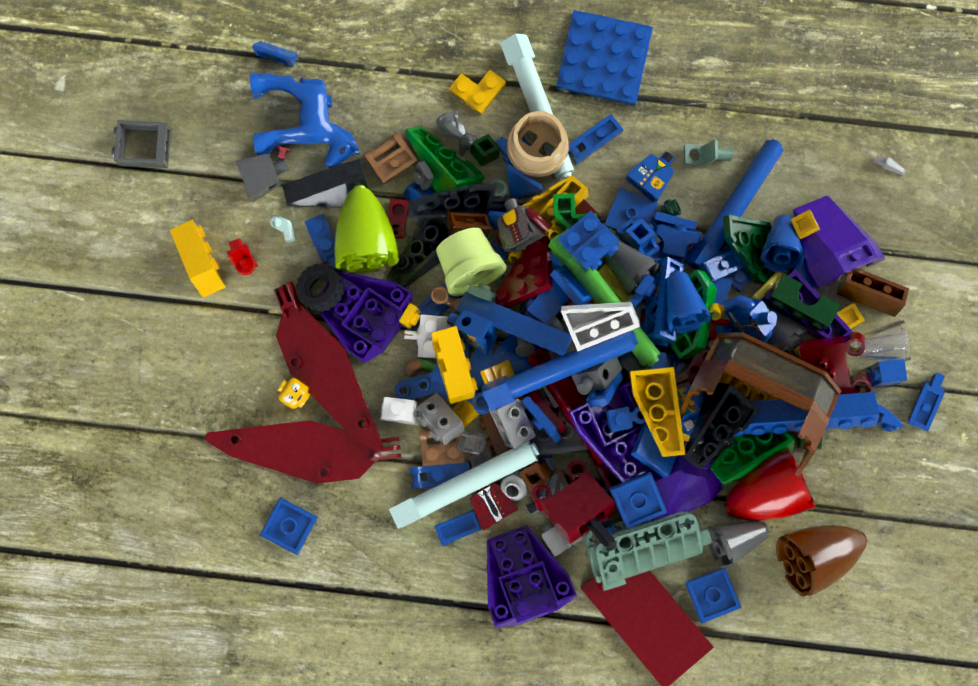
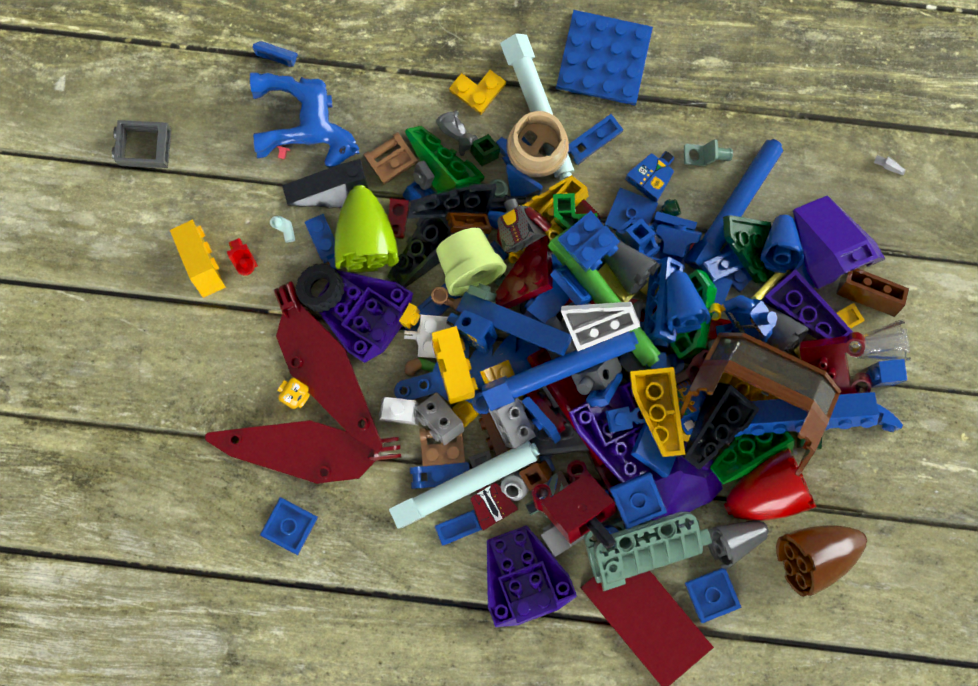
(261, 174): dark grey torso -> none
(471, 443): clear slope -> none
(524, 347): light grey piece -> none
(644, 289): blue plate -> none
(786, 296): dark green arch -> none
(805, 224): yellow plate -> none
(927, 403): blue hinge -> none

